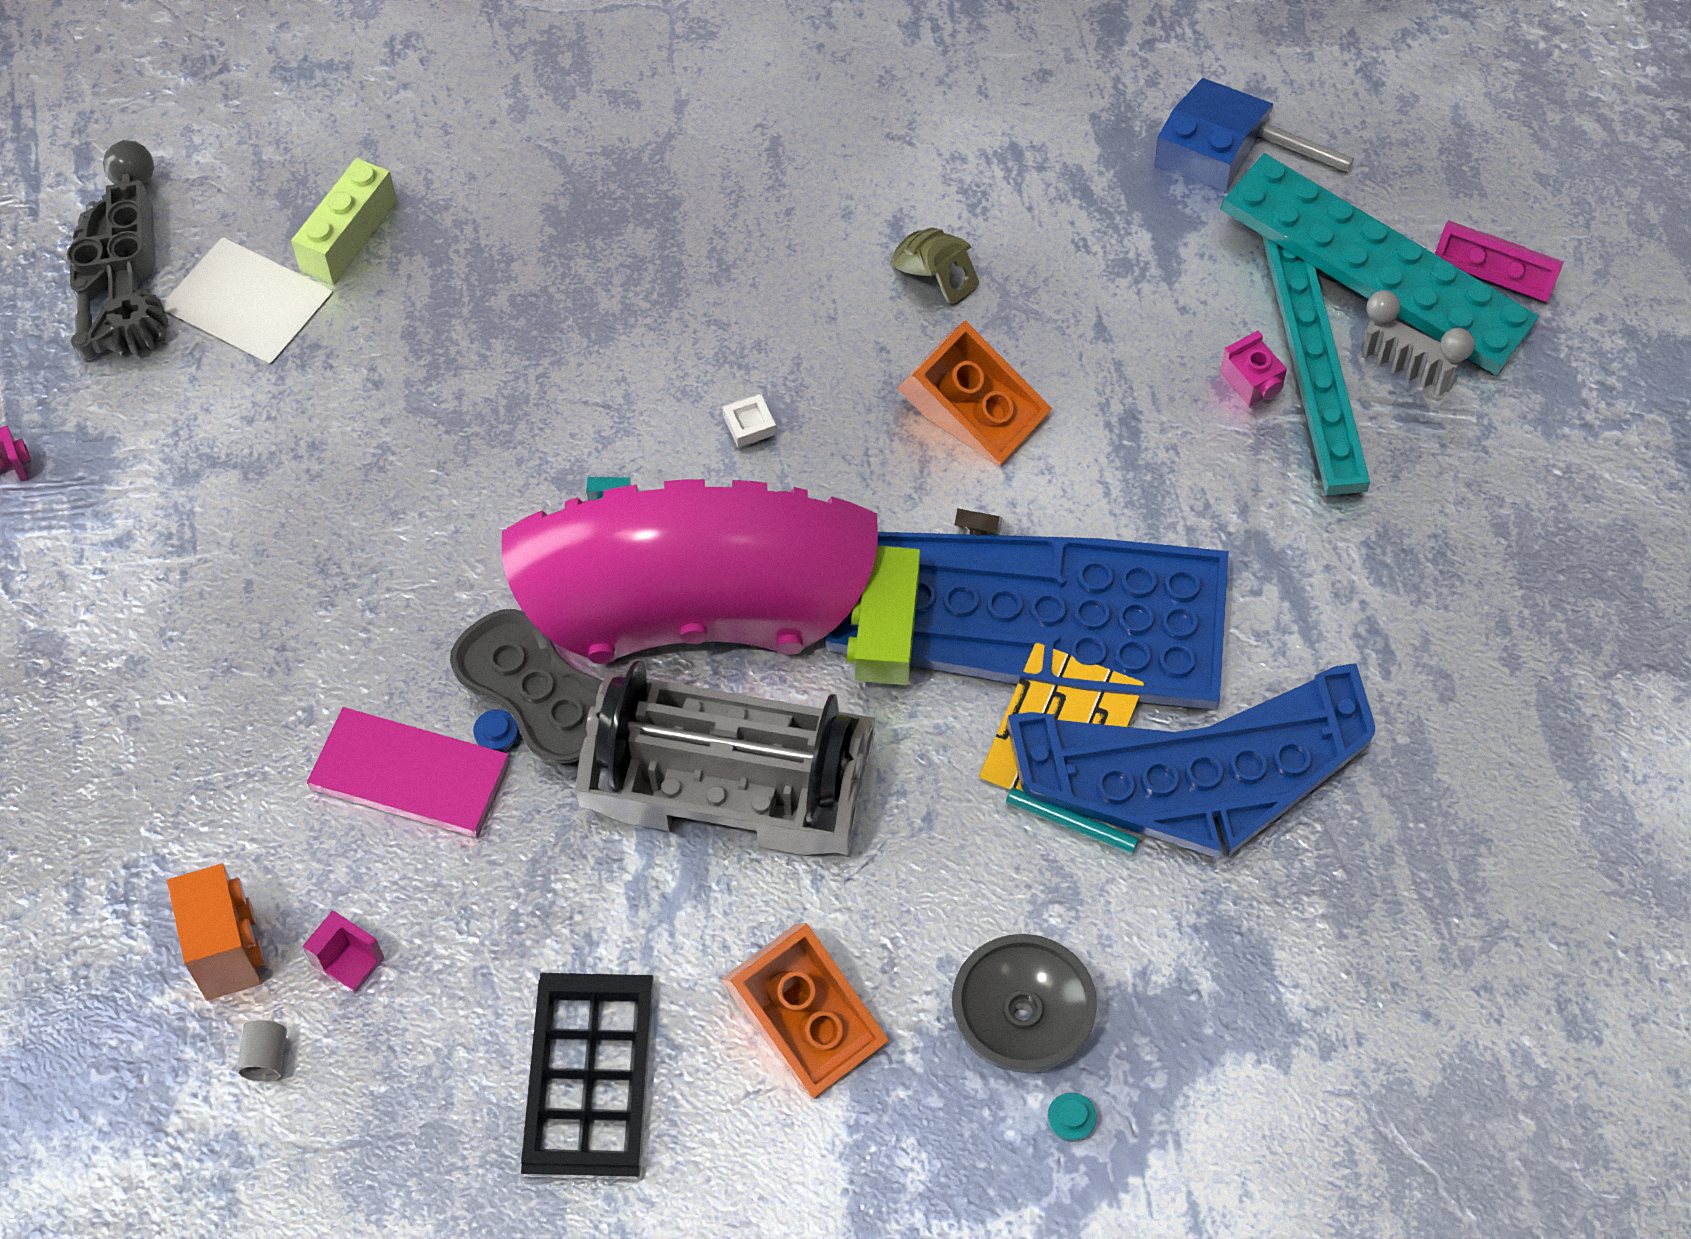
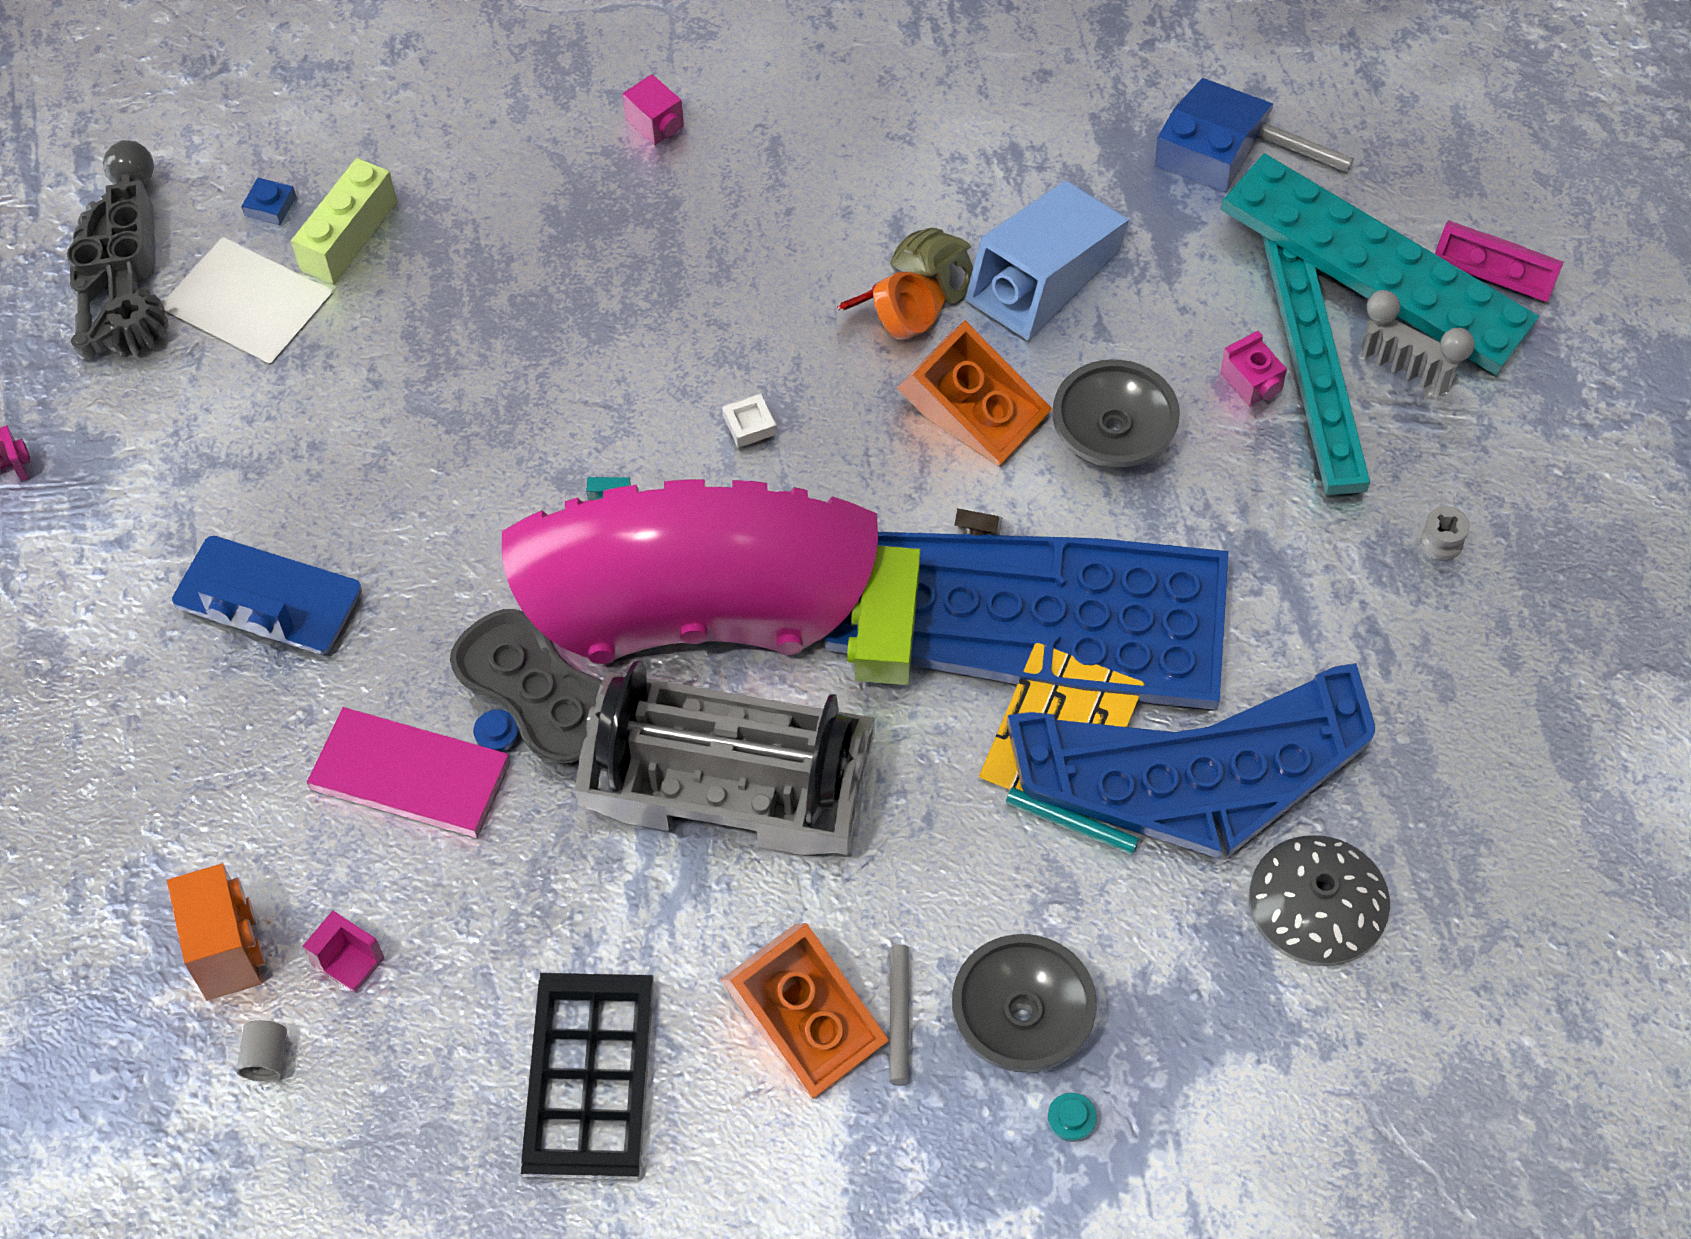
(267, 594): none -> blue bracket
(268, 201): none -> blue plate
(653, 109): none -> dark pink brick
(899, 1015): none -> light grey bar
(903, 303): none -> orange piece
(1043, 258): none -> light blue slope
(1119, 397): none -> dark grey dish
(1315, 923): none -> dark grey dish
(1444, 544): none -> light grey wheel

